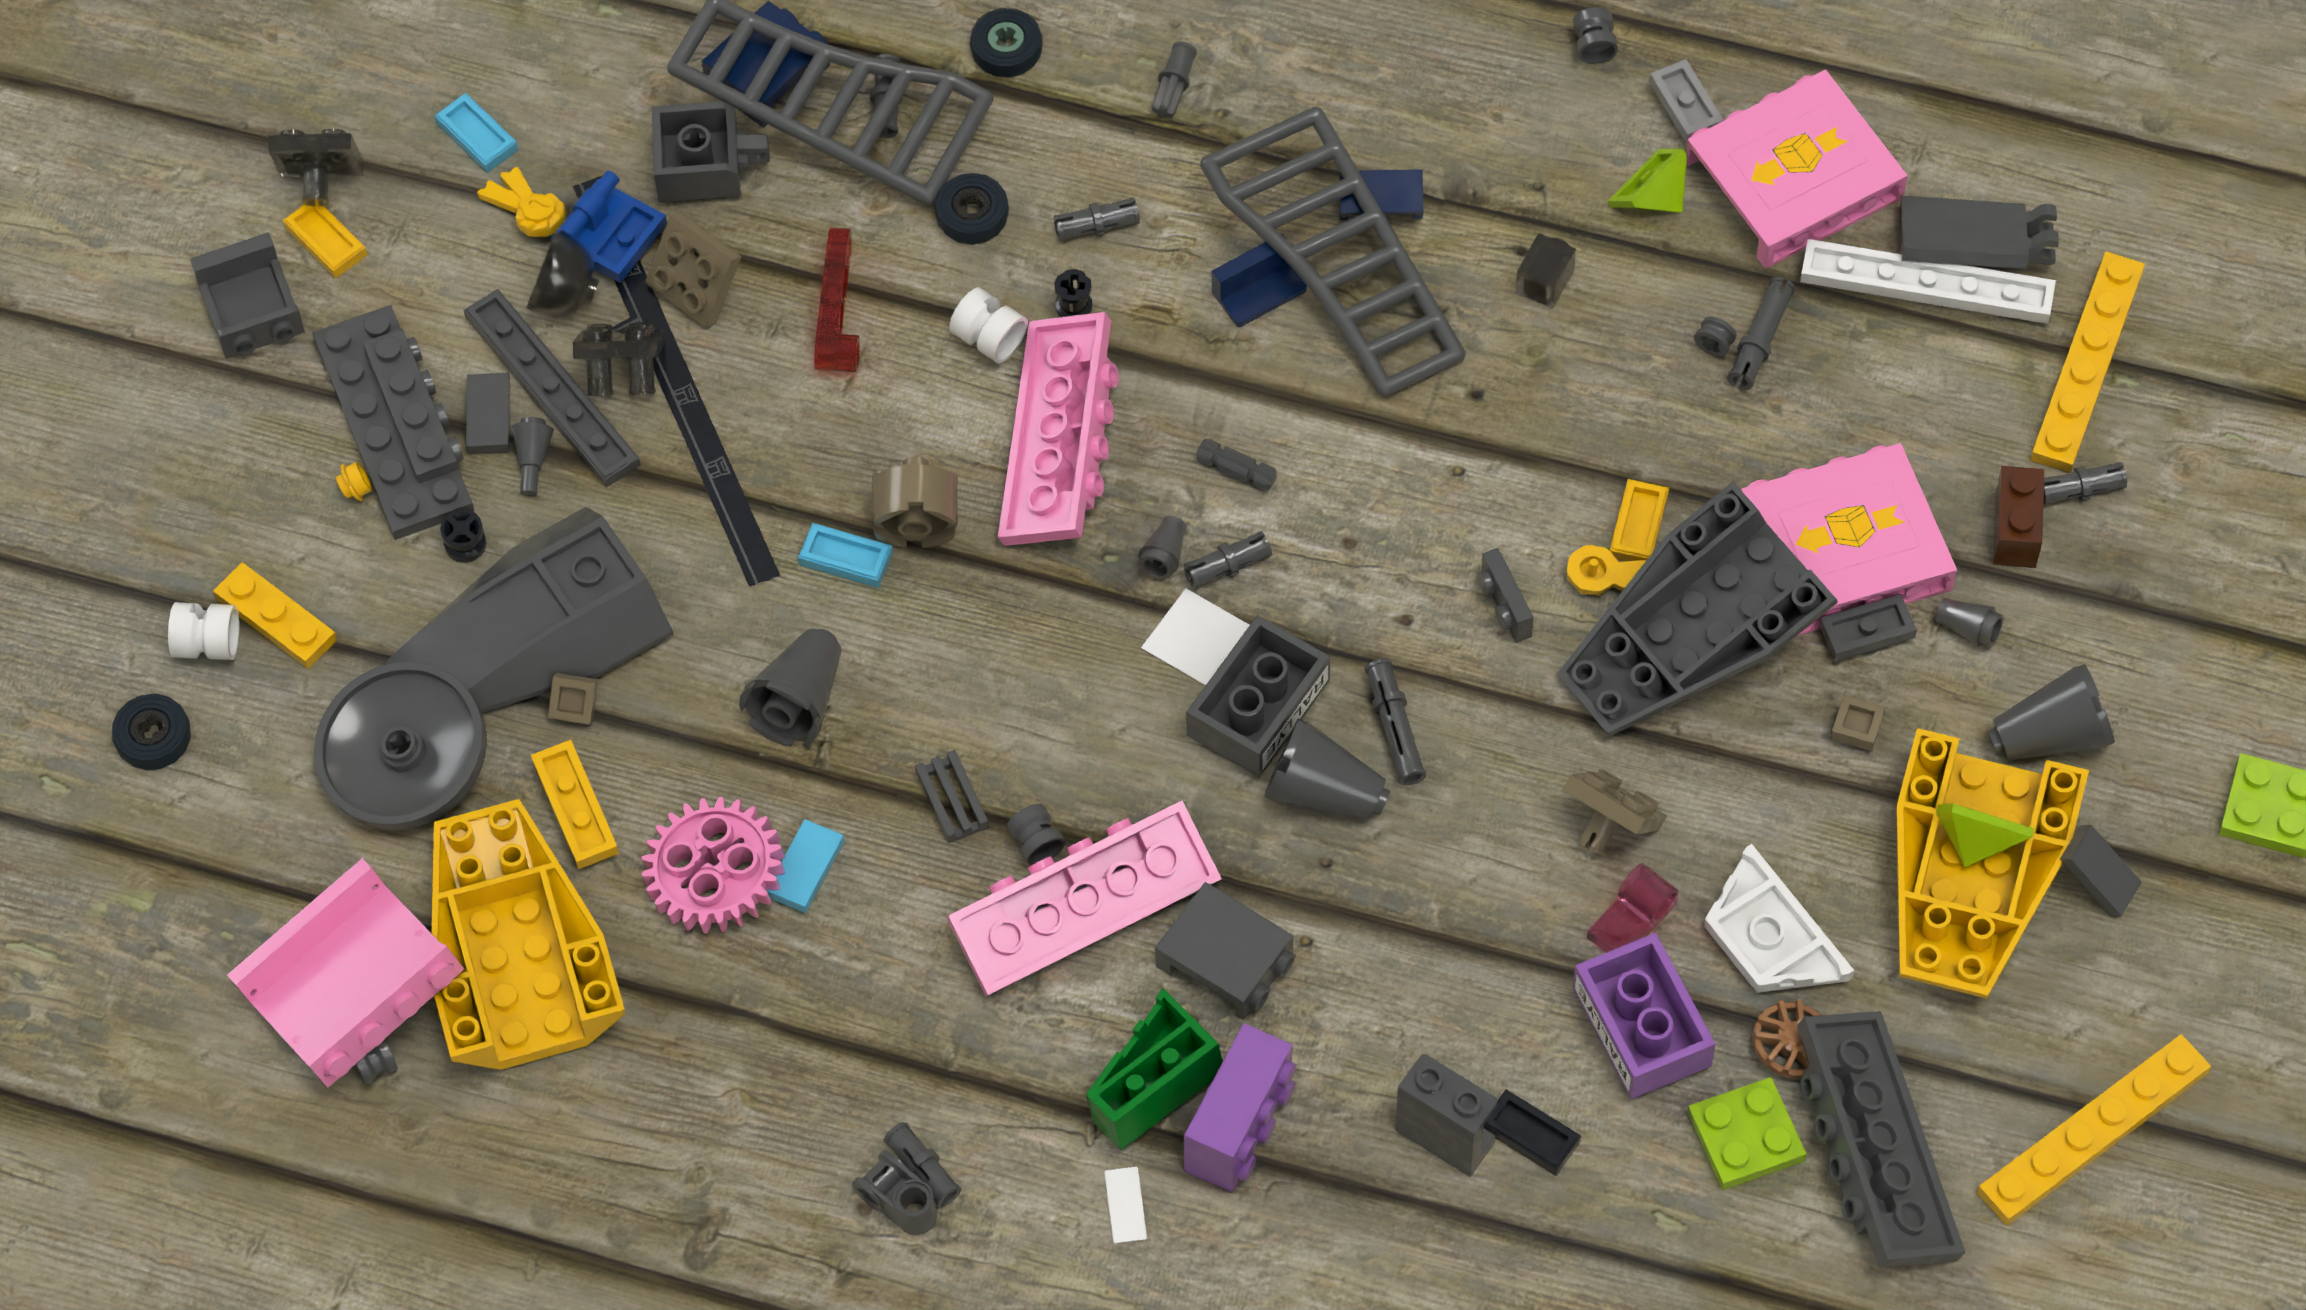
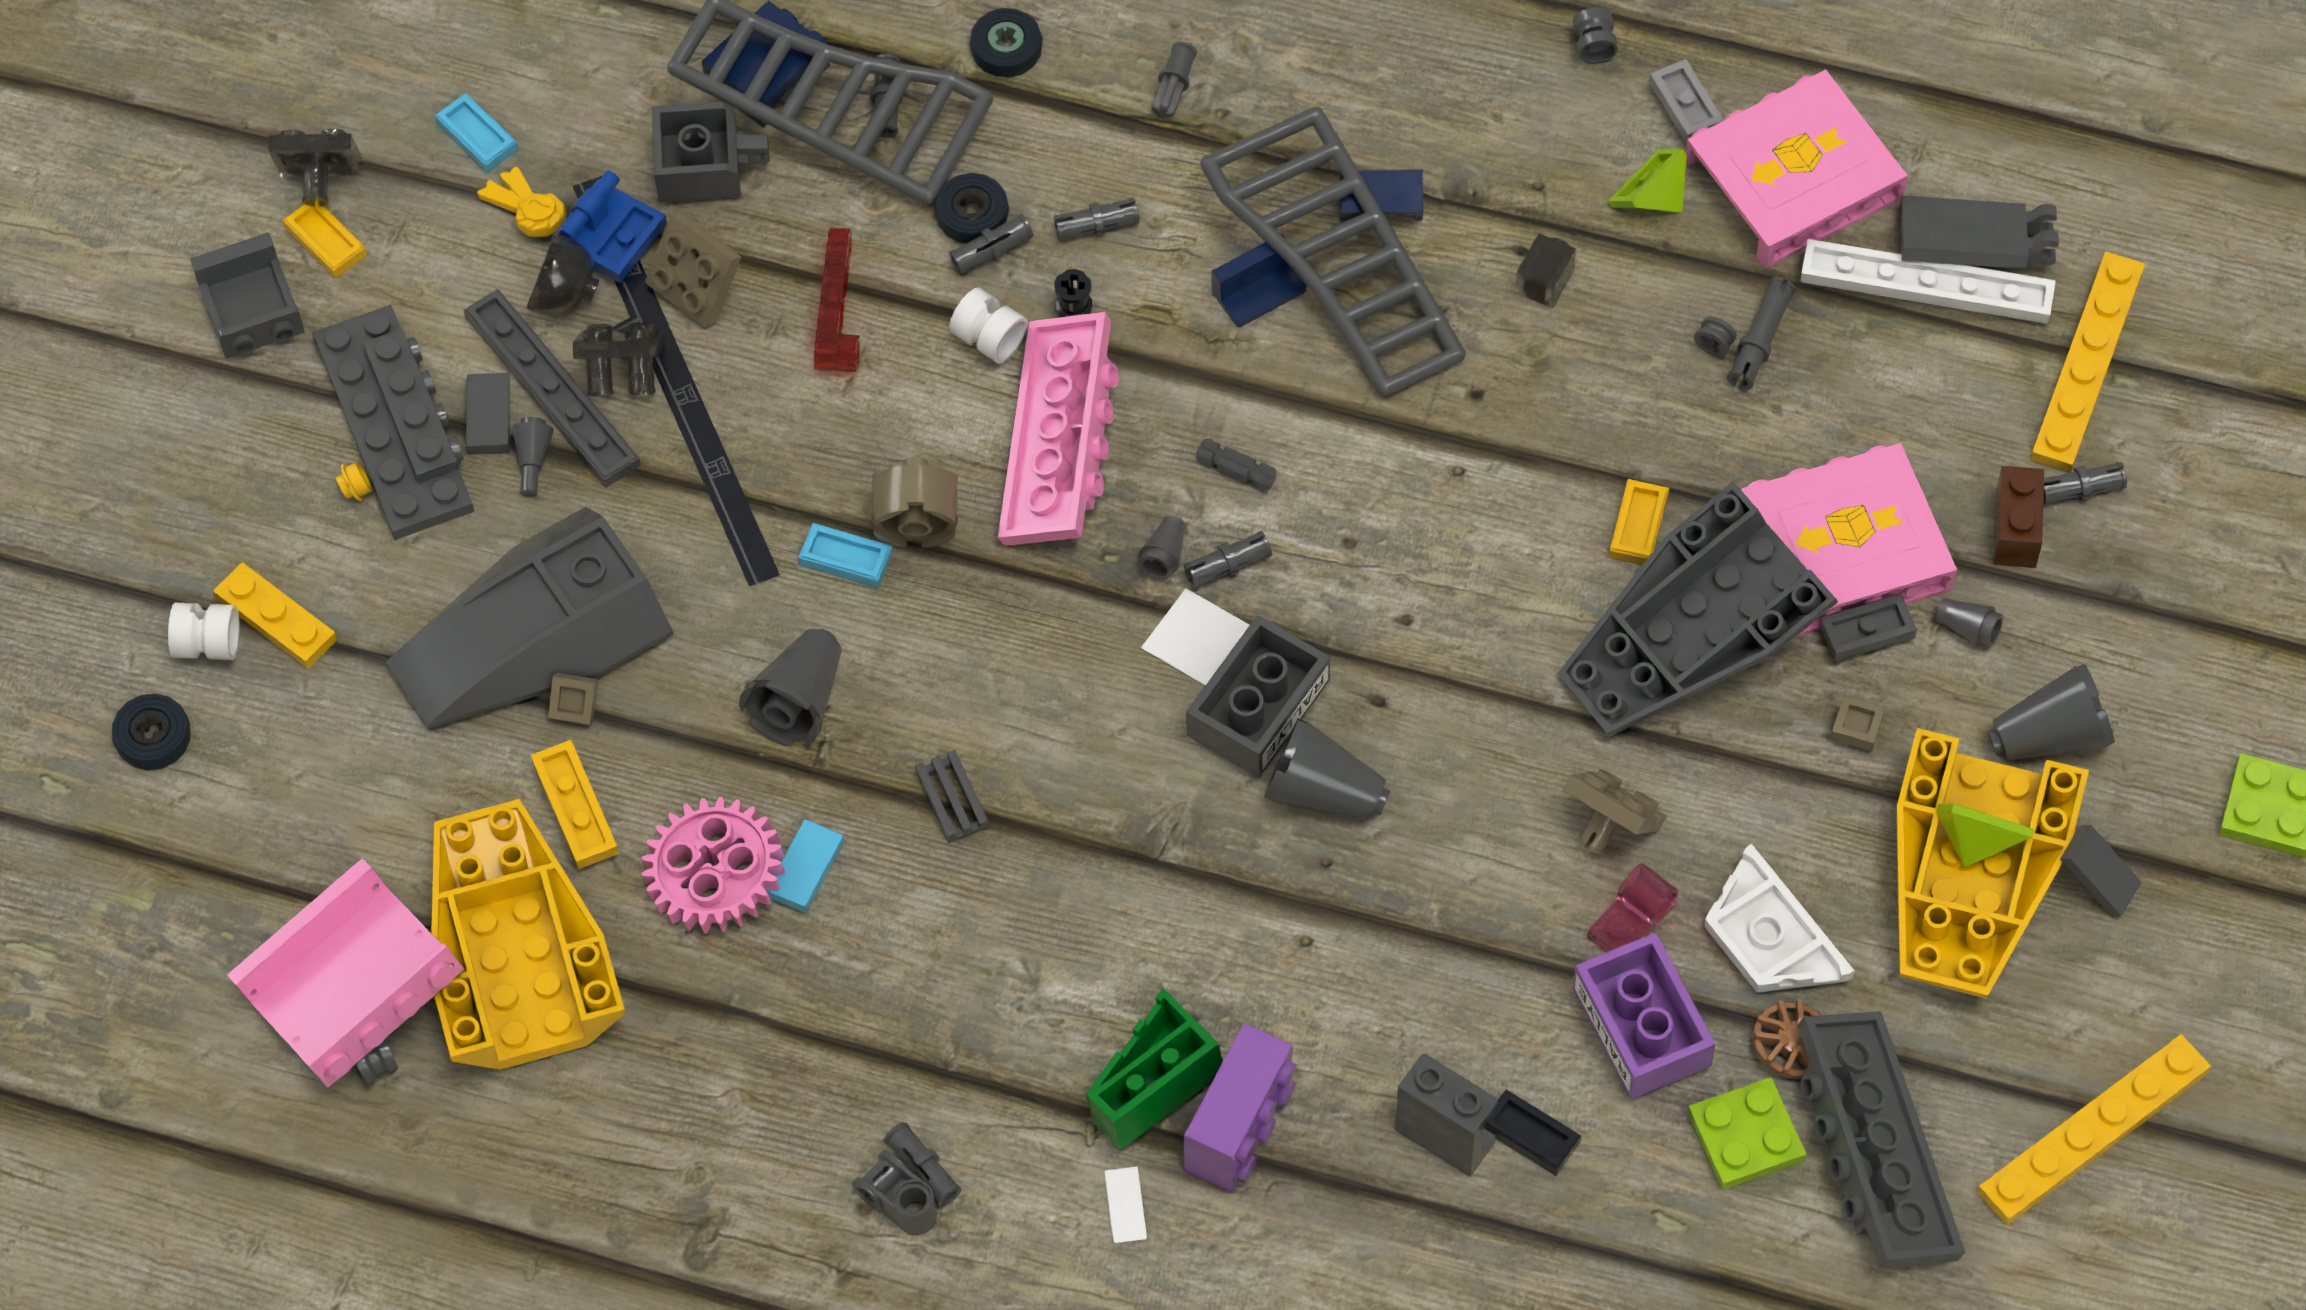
(400, 745): dark grey dish -> none
(461, 525): black wheel -> none
(1016, 232): none -> dark grey pin
(1034, 831): dark grey wheel -> none
(1082, 896): bright pink plate -> none
(1226, 949): dark grey panel -> none
(1390, 706): dark grey pin -> none
(1511, 606): dark grey plate -> none
(1596, 570): yellow piece -> none

